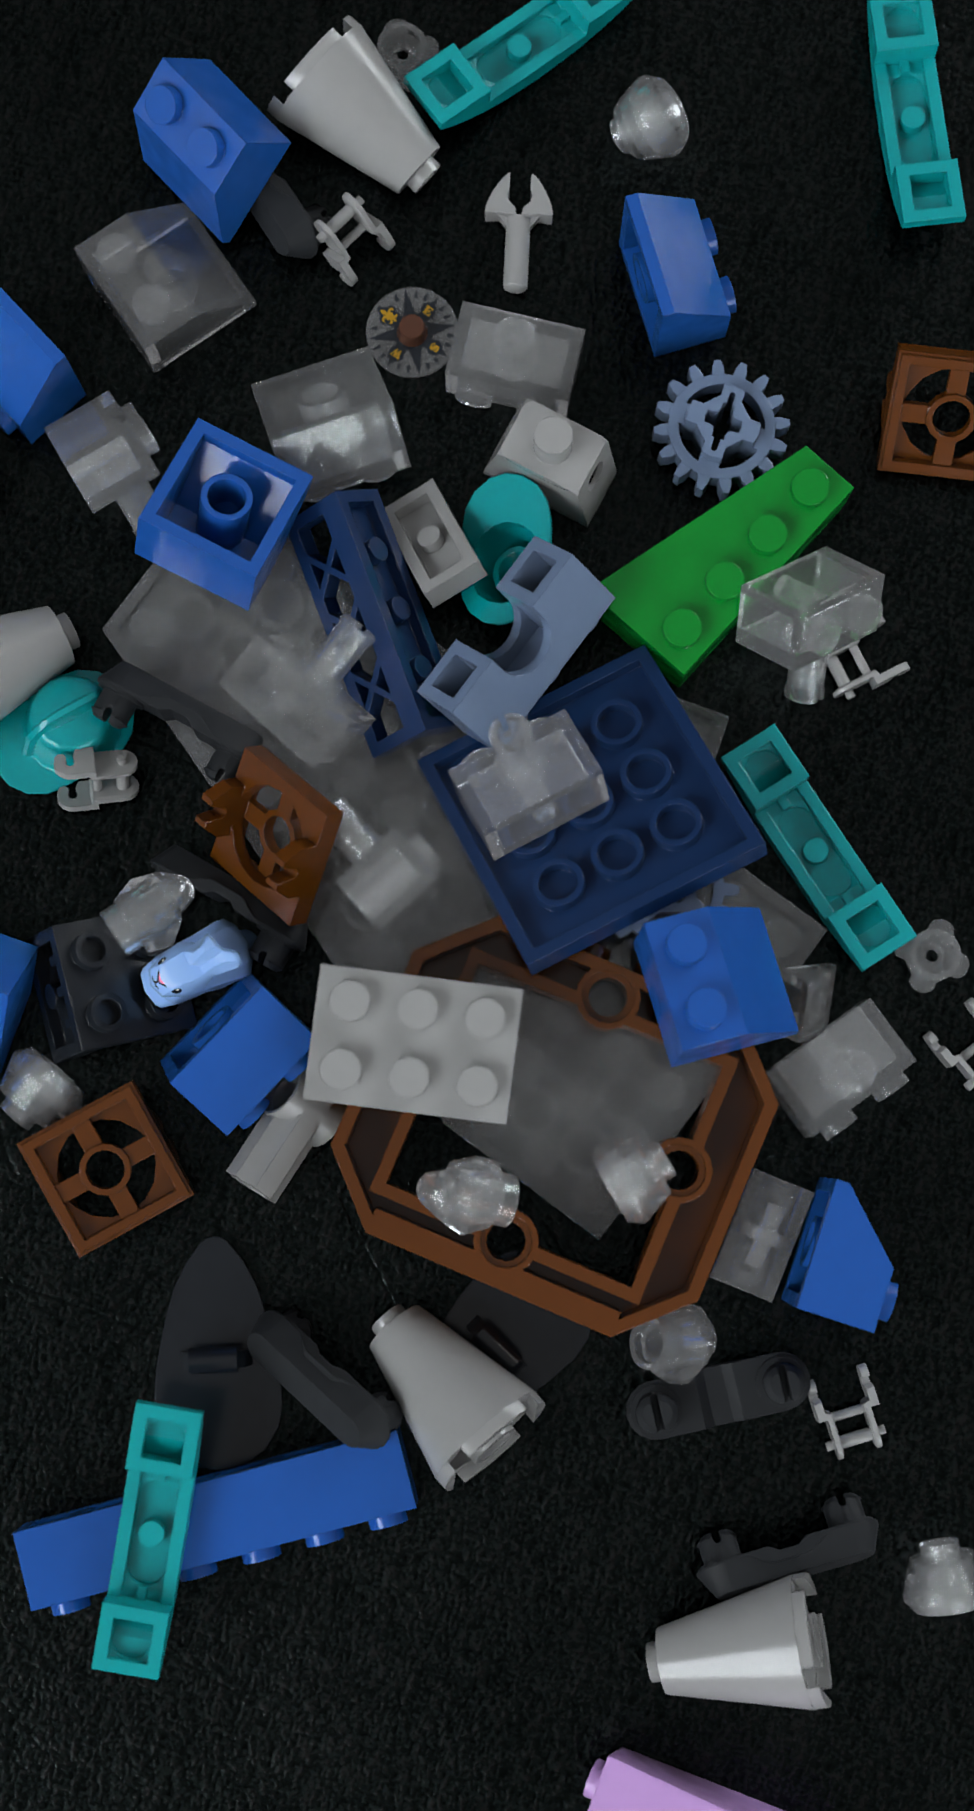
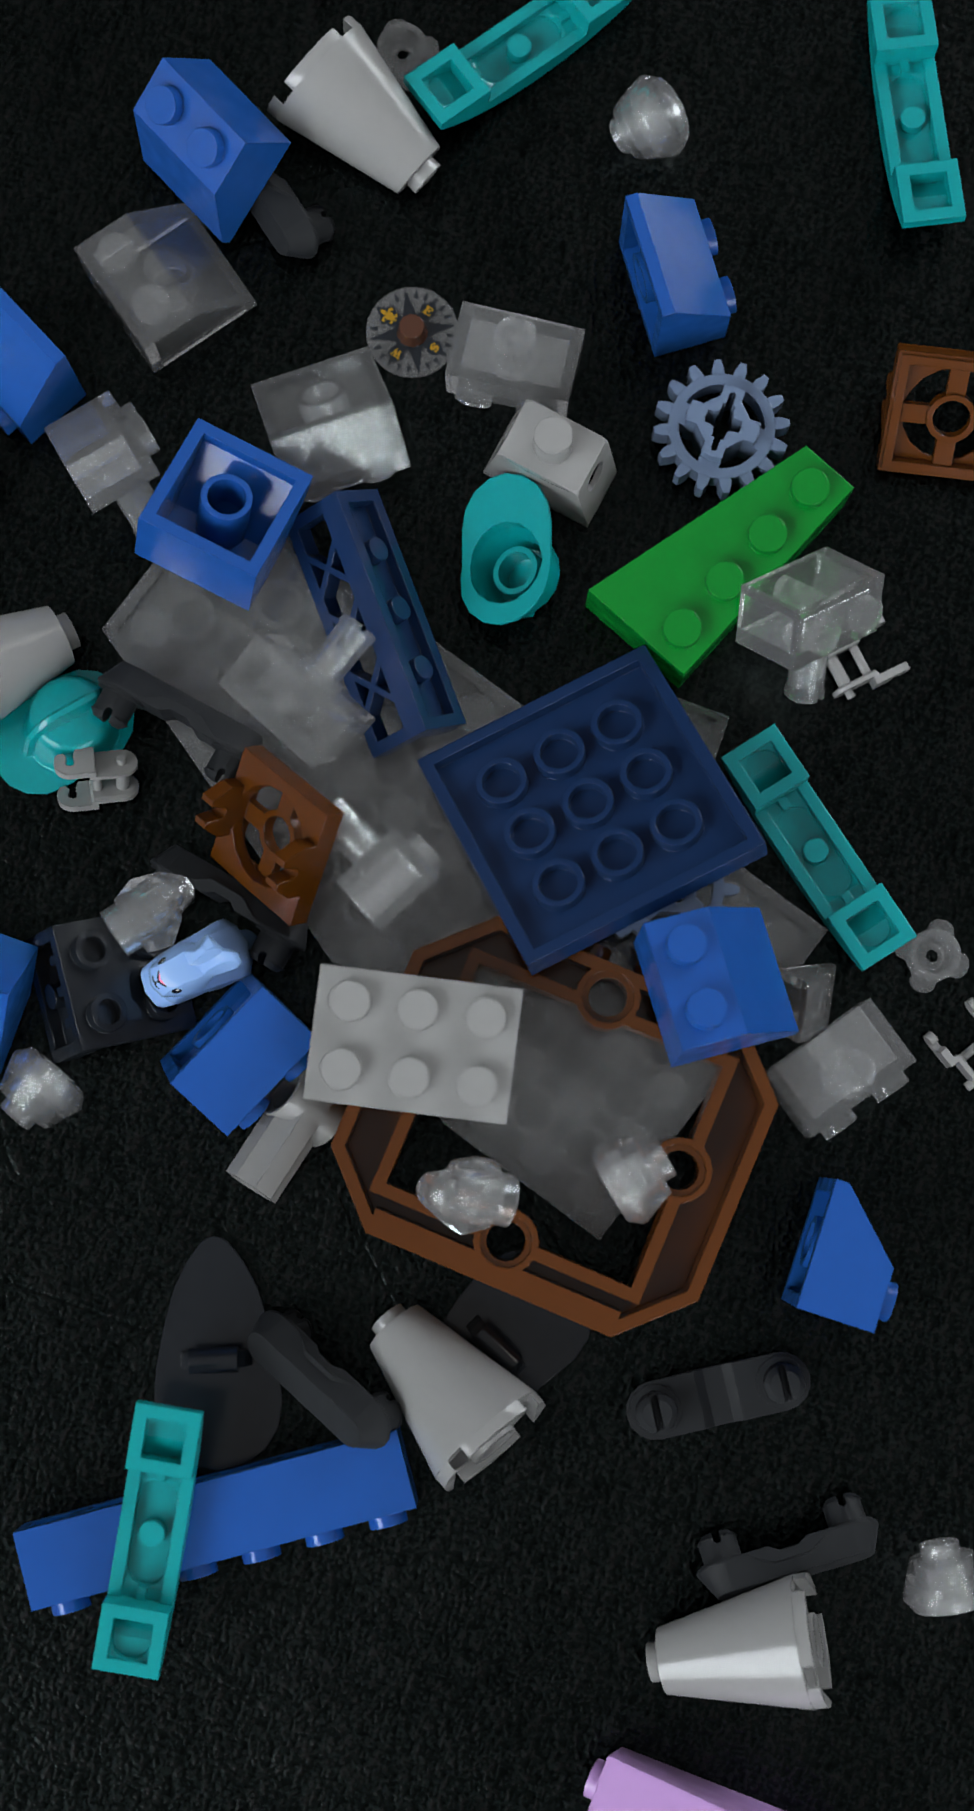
(90, 1231): reddish brown piece -> none
(336, 251): light grey piece -> none
(434, 543): light grey plate -> none
(518, 228): light grey bar -> none
(528, 781): clear brick -> none
(553, 611): sand blue arch -> none
(674, 1344): clear rock -> none
(762, 1235): clear hips -> none
(850, 1439): light grey piece -> none

